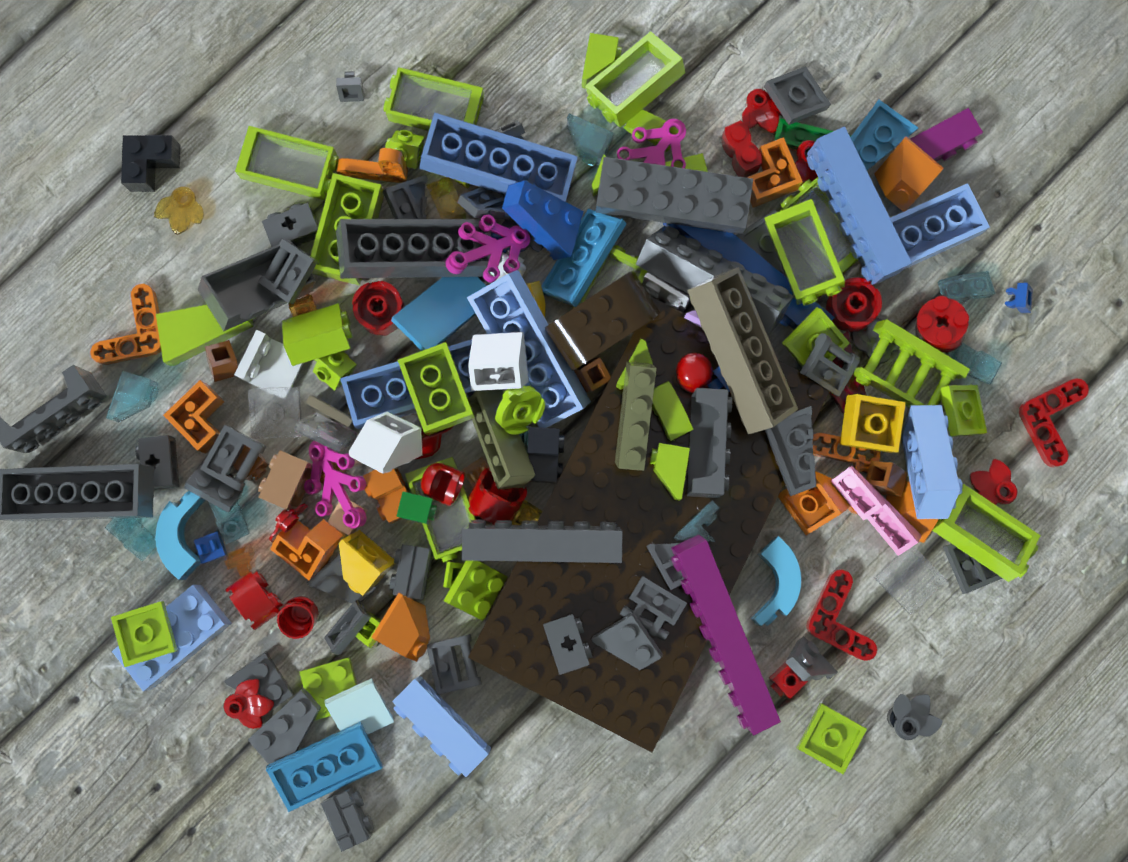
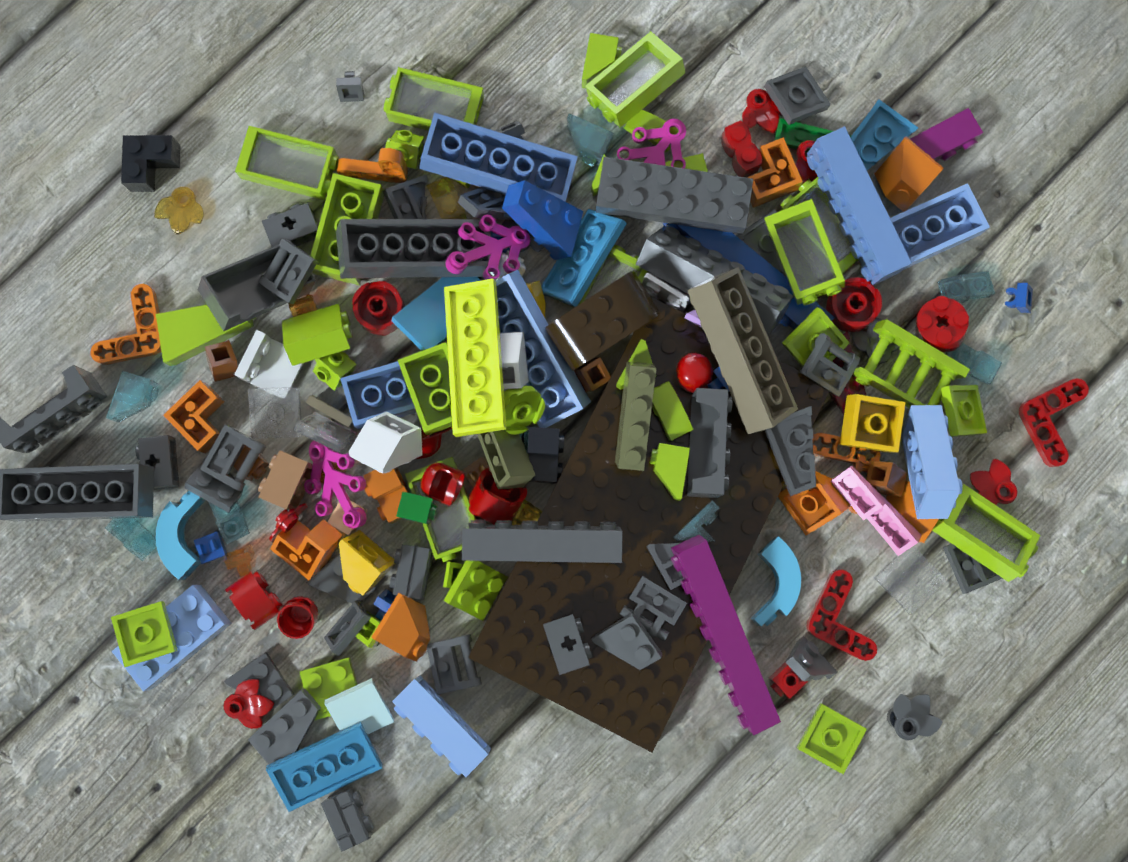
(384, 602): none -> blue tile
(474, 358): none -> neon yellow plate

